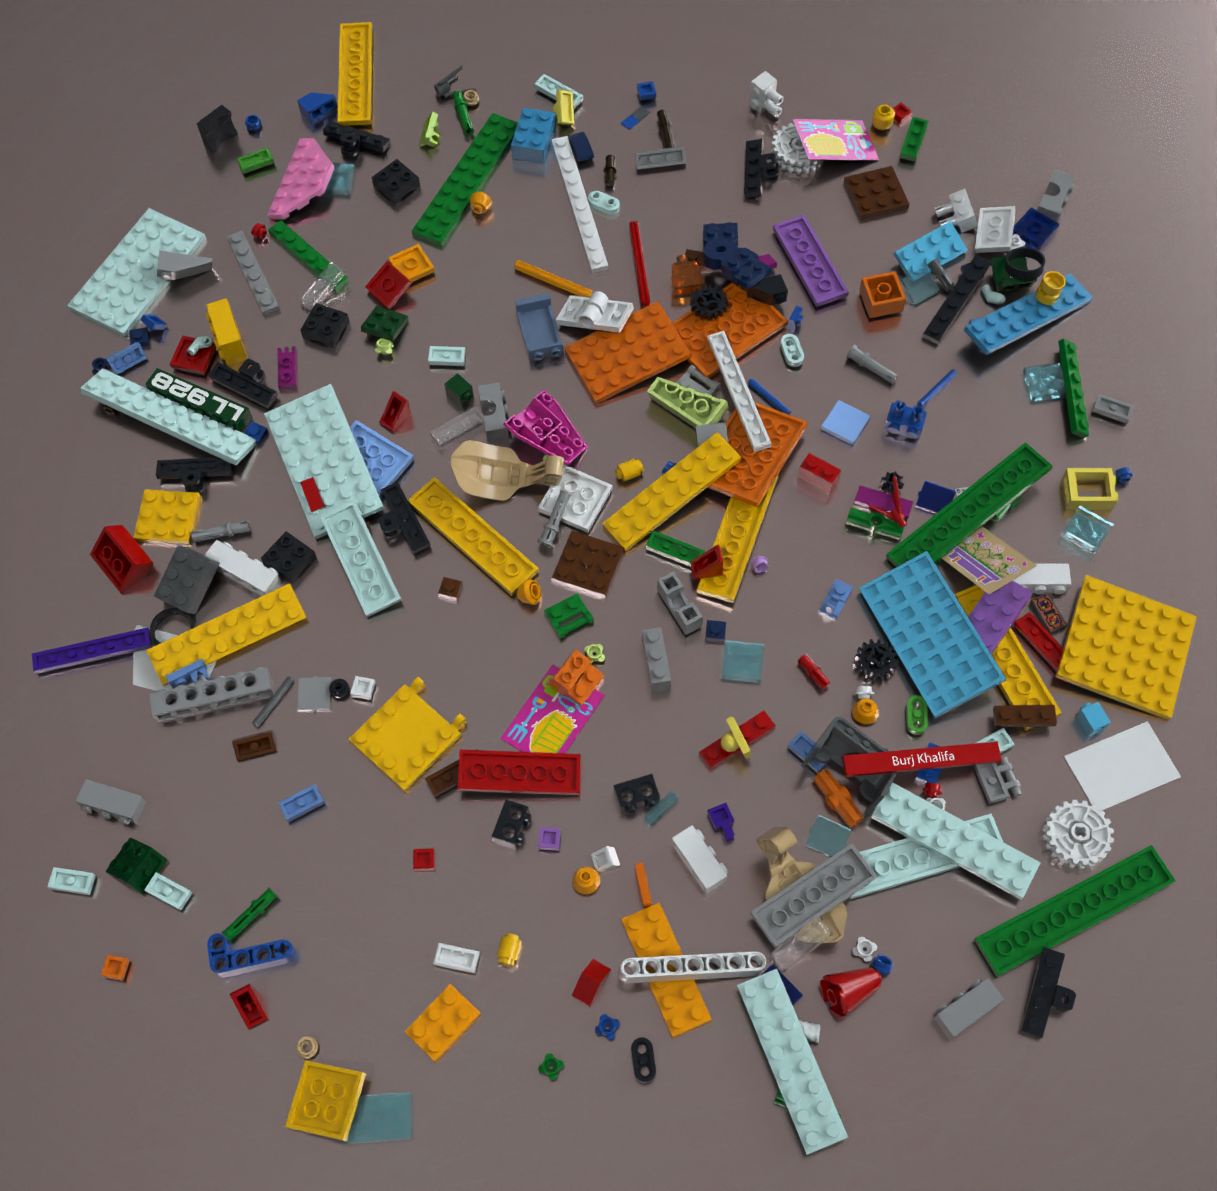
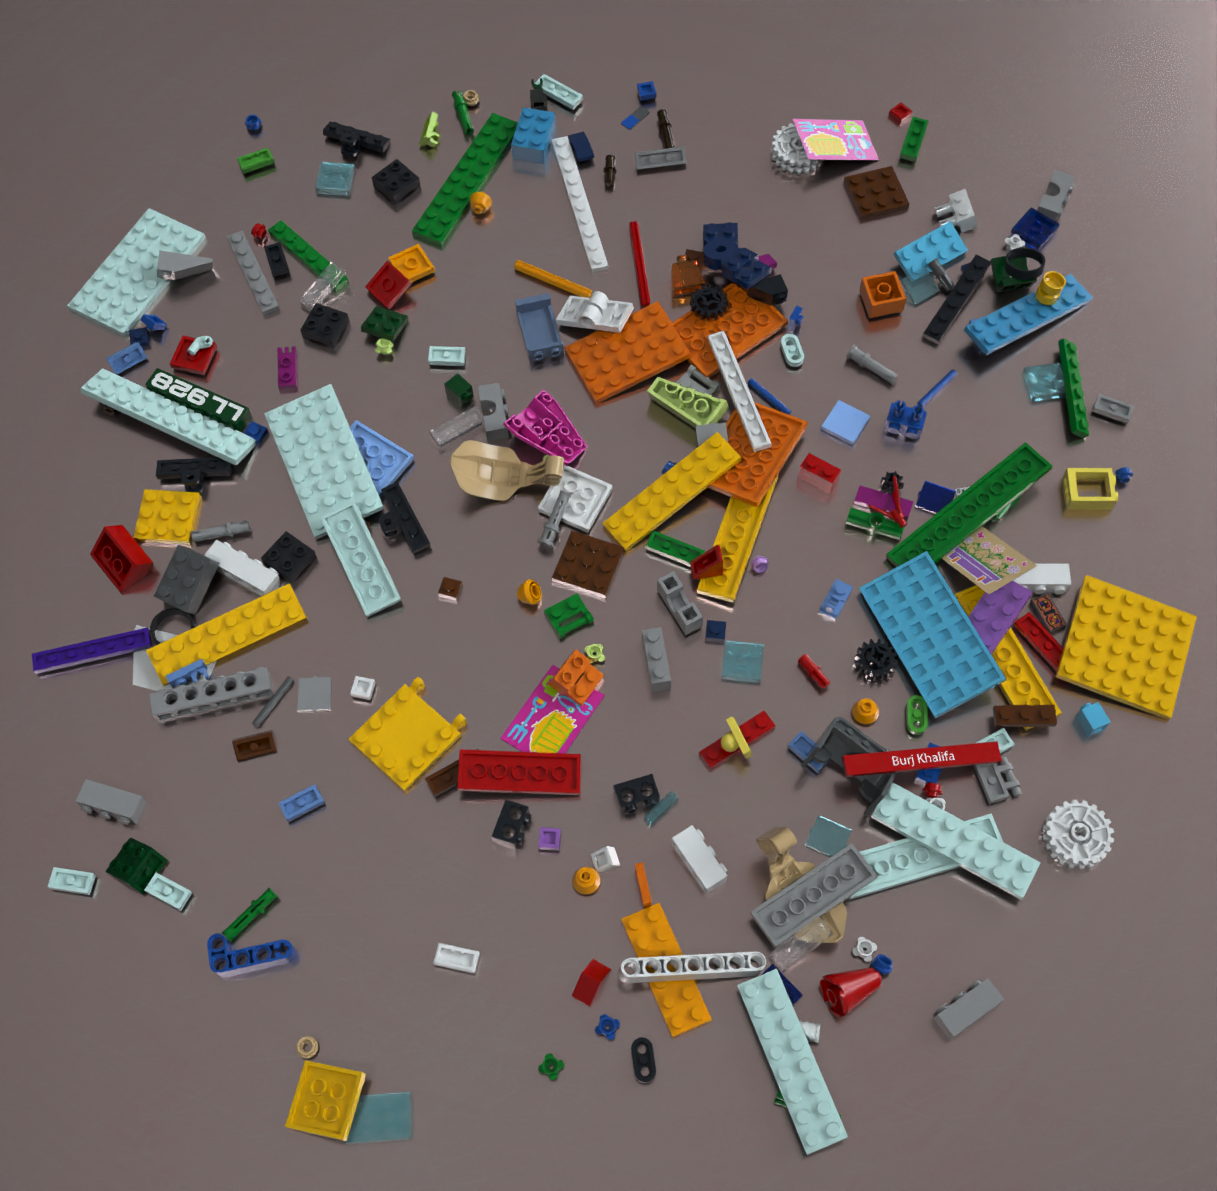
(99, 362): dark blue plate -> none
(115, 967): orange plate -> none
(216, 128): black brick -> none
(225, 332): yellow brick -> none
(245, 382): black plate -> none
(249, 1005): red slope -> none
(276, 259): none -> black plate
(303, 179): bright pink plate -> none
(312, 494): red sticker -> none
(316, 105): blue slope -> none
(339, 693): black plate -> none
(355, 74): yellow plate -> none
(396, 412): red slope -> none
(423, 859): red tile -> none
(442, 87): dark grey plant -> none
(442, 1023): light orange plate -> none
(473, 536): yellow plate -> none
(508, 949): yellow brick -> none
(537, 98): none -> pearl dark grey piece
(564, 107): light yellow tile -> none
(601, 202): light aqua plate -> none
(629, 469): yellow brick -> none
(722, 819): dark purple plate -> none
(757, 168): black plate -> none
(764, 95): white brick -> none
(810, 260): medium lavender plate -> none
(838, 798): orange piece -> none
(863, 692): white plate -> none
(883, 117): yellow head -> none
(992, 297): light aqua arm -> none
(995, 229): white plate -> none
(1046, 993): black plate -> none
(1074, 910): green plate -> none
(1087, 530): clear light blue plate -> none
(1122, 766): white sticker -> none

